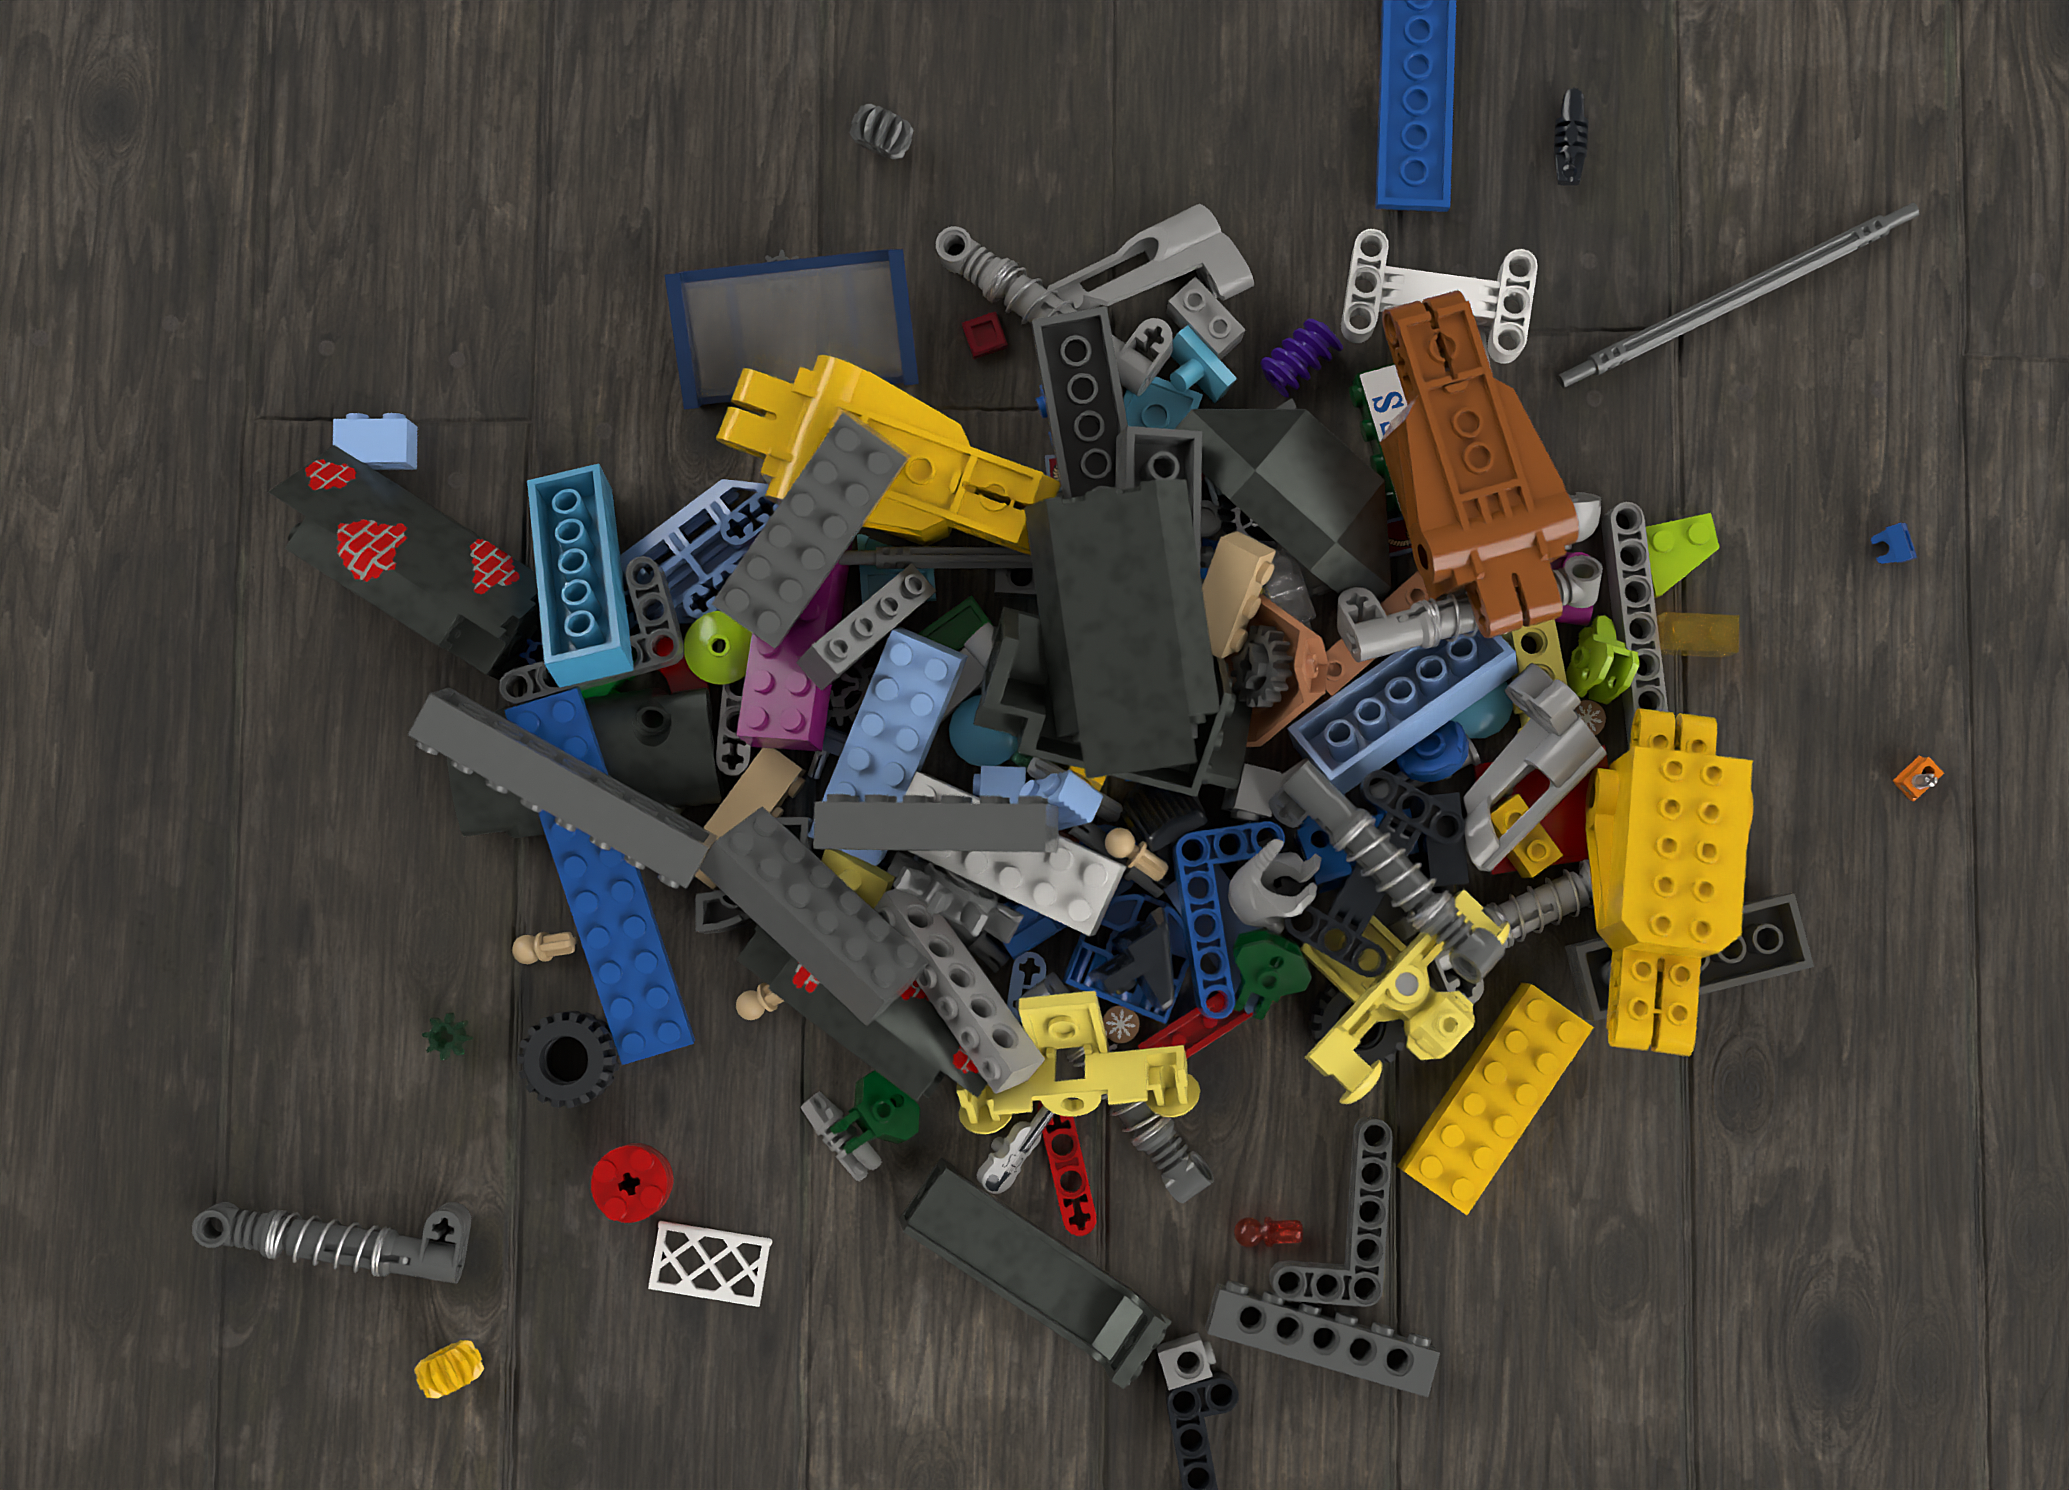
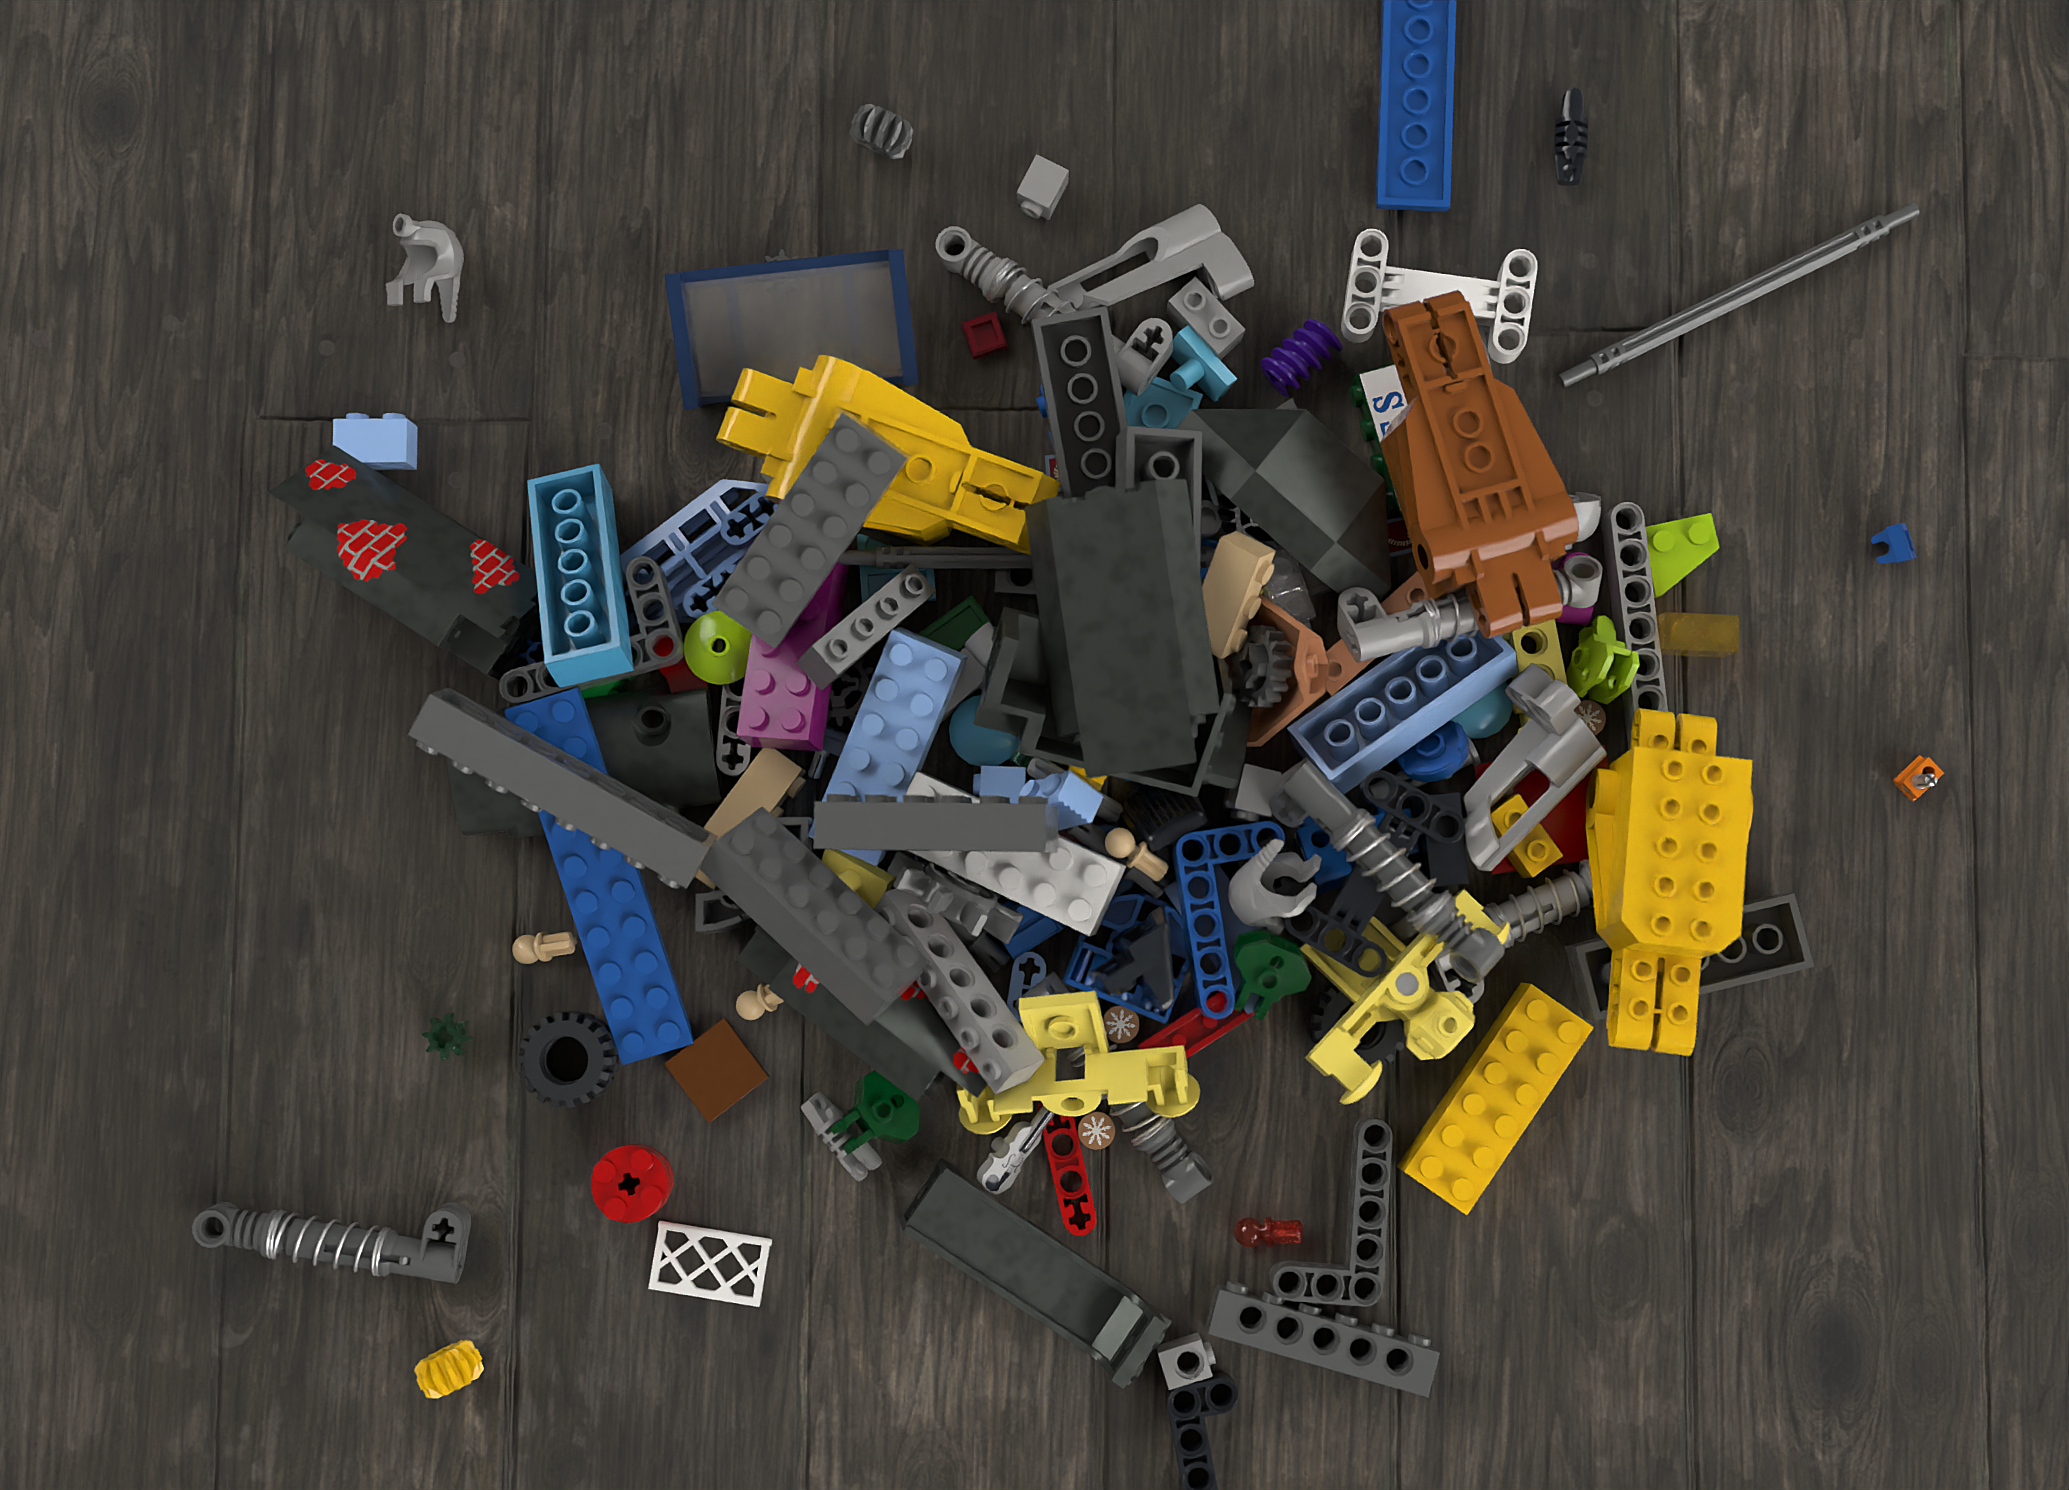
(431, 257): none -> light grey piece
(717, 1070): none -> reddish brown tile
(1042, 188): none -> light grey brick
(1096, 1130): none -> medium nougat tile

